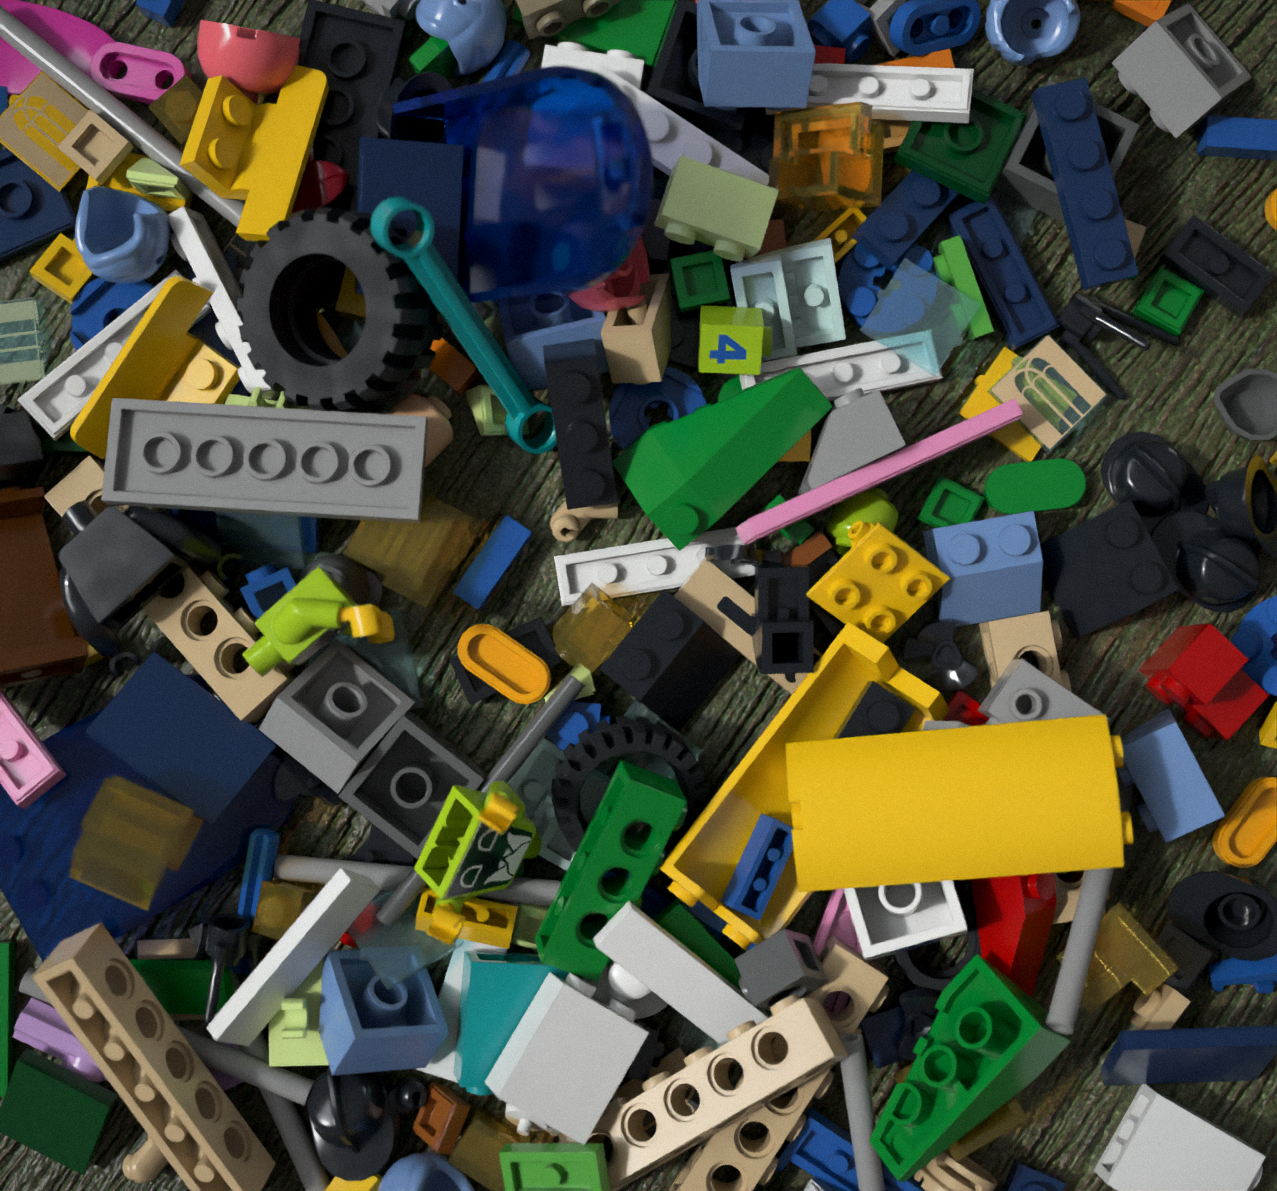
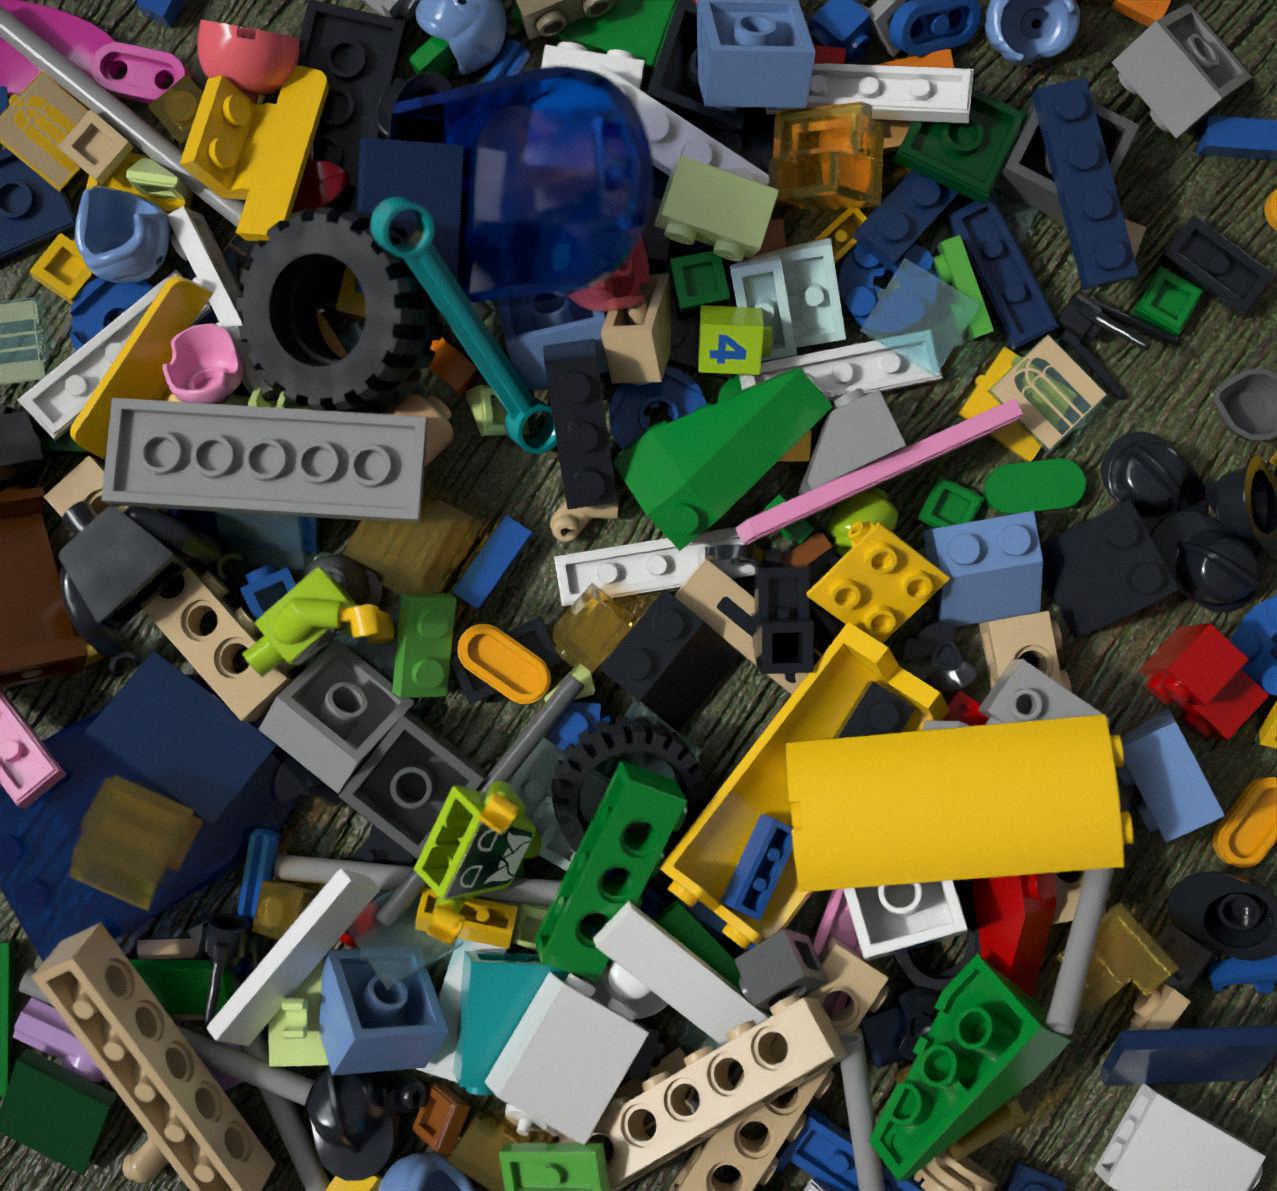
(204, 365): none -> bright pink hair
(424, 645): none -> bright green plate

